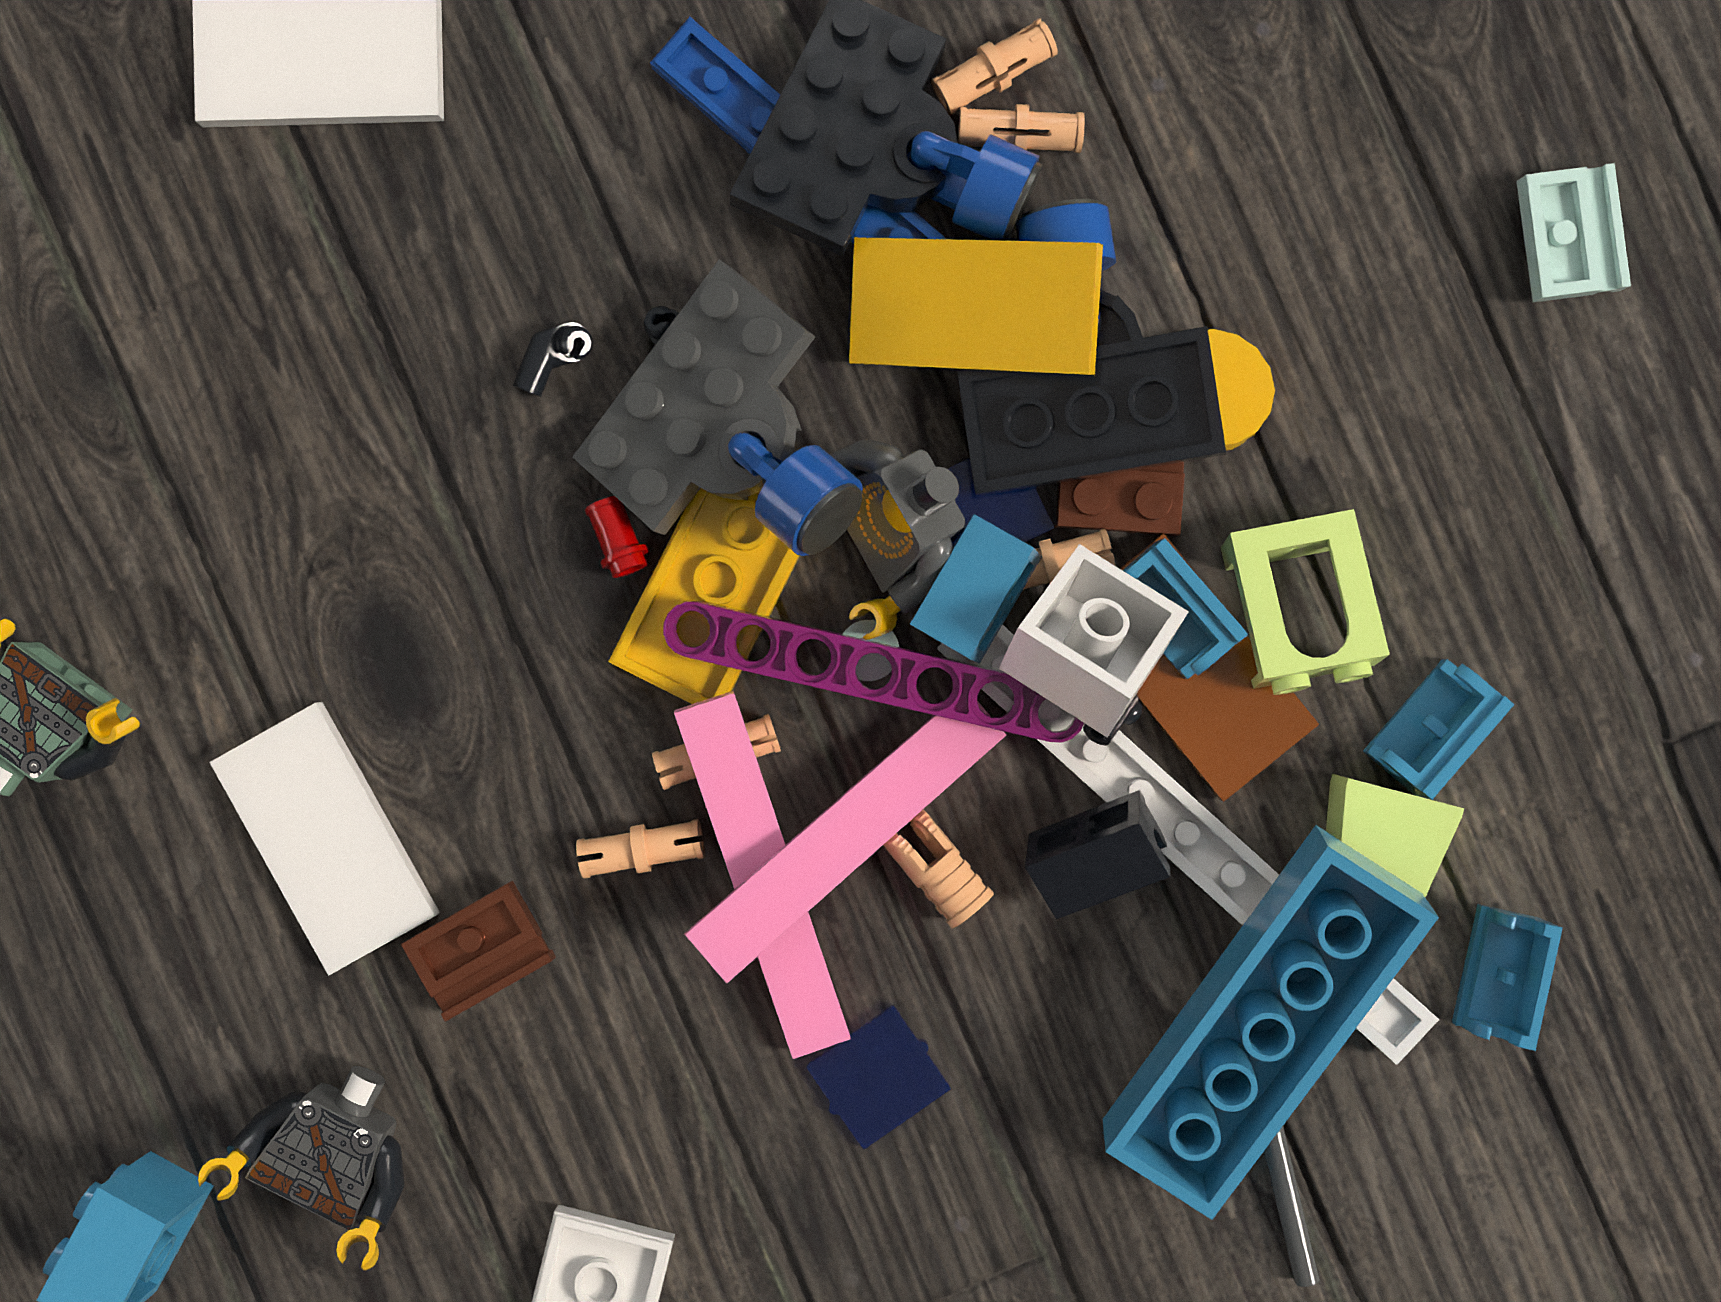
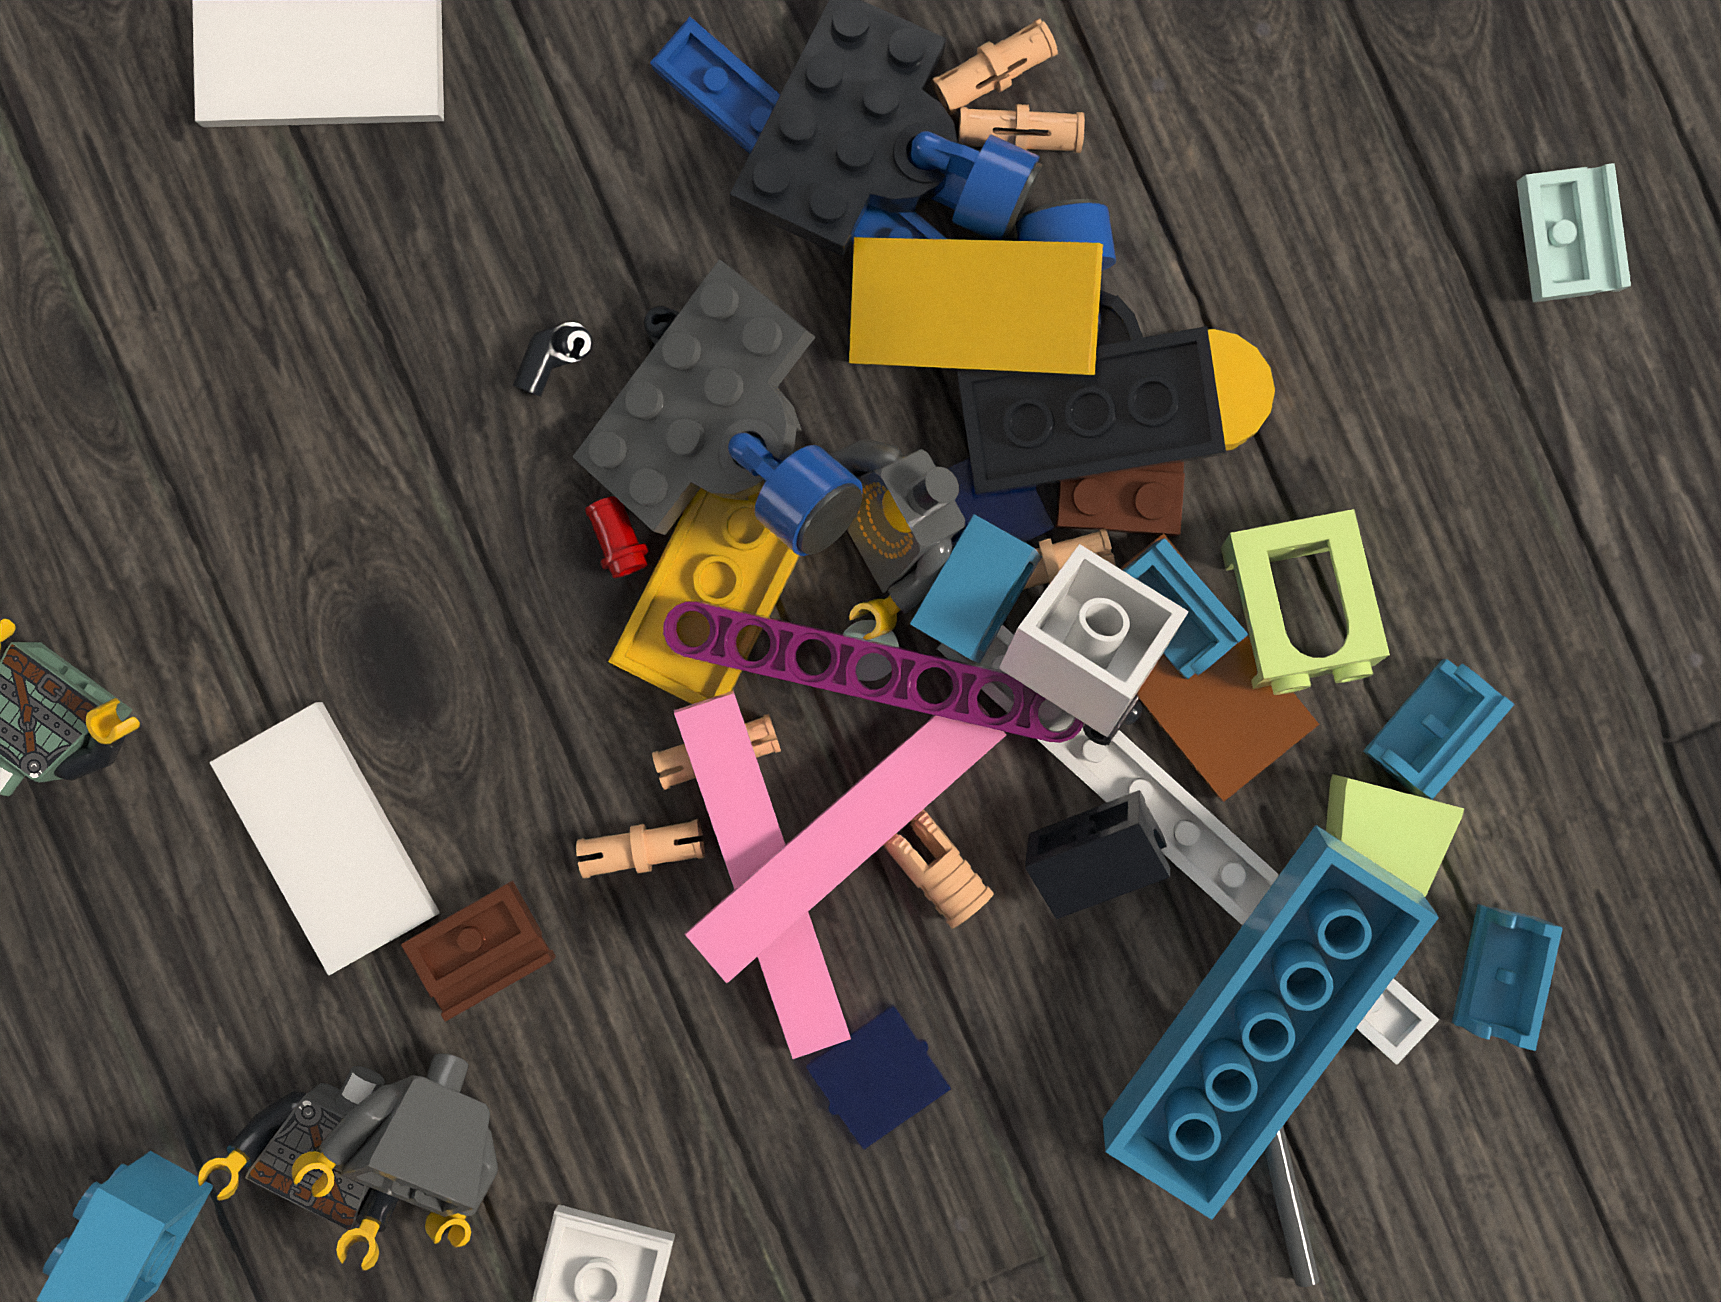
(416, 1145): none -> dark grey torso

